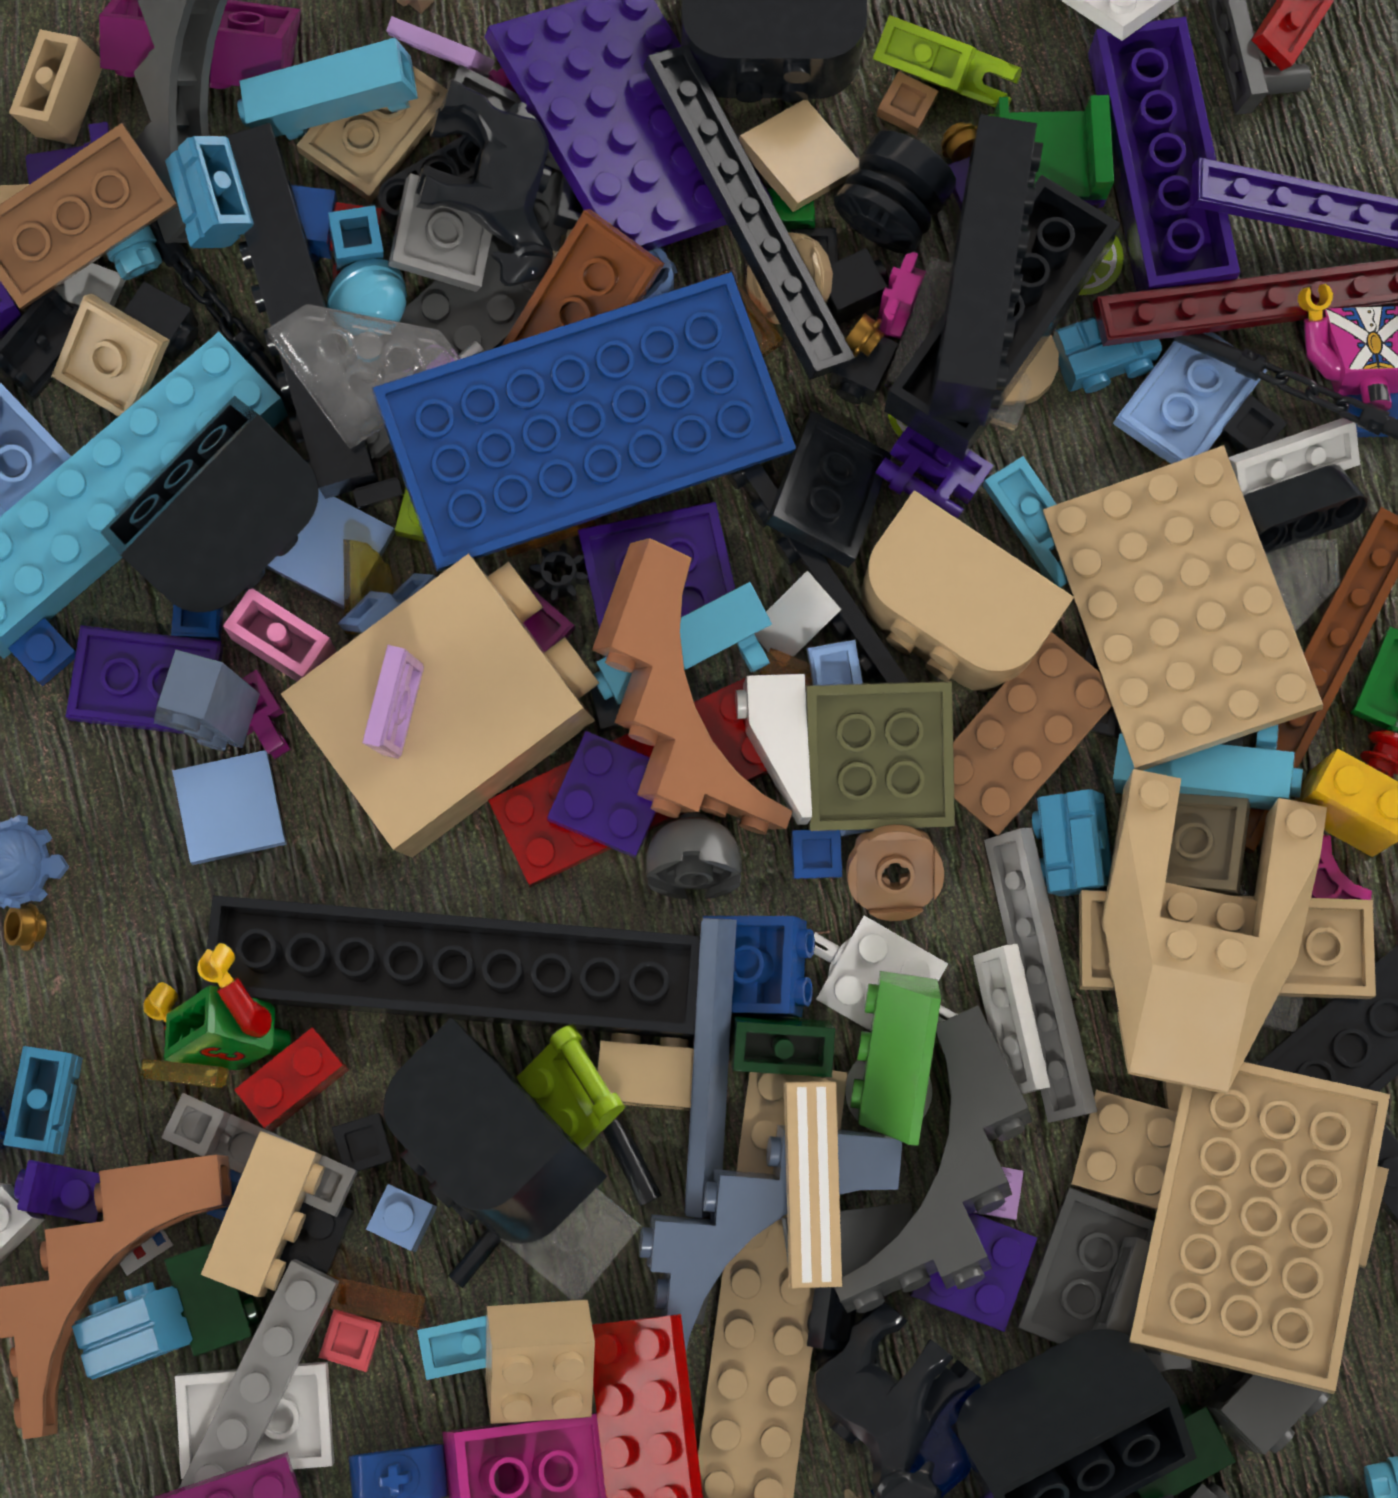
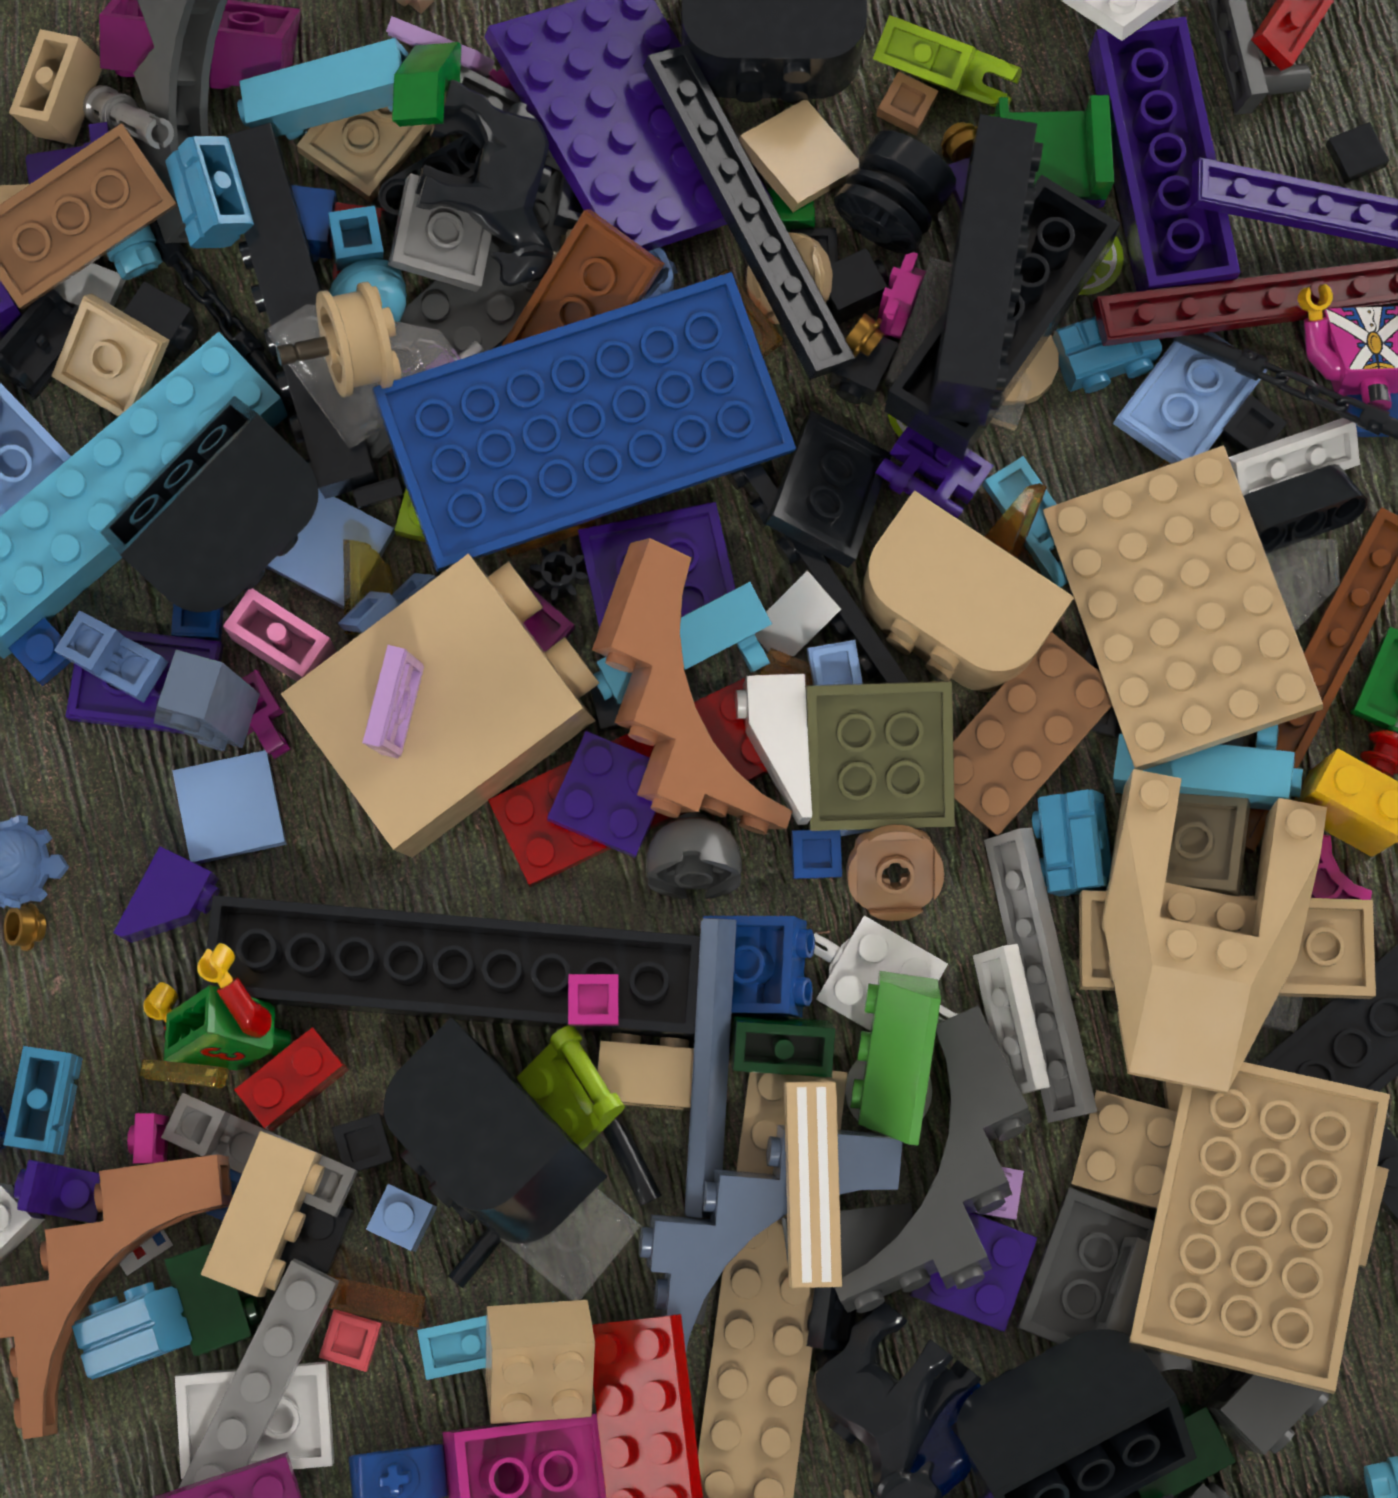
(111, 656): none -> medium blue slope
(121, 108): none -> light grey pin
(145, 1138): none -> dark pink plate
(167, 897): none -> dark purple slope
(352, 339): none -> tan wheel
(422, 83): none -> green slope
(593, 999): none -> dark pink plate
(1014, 525): none -> clear orange piece
(1357, 152): none -> black tile

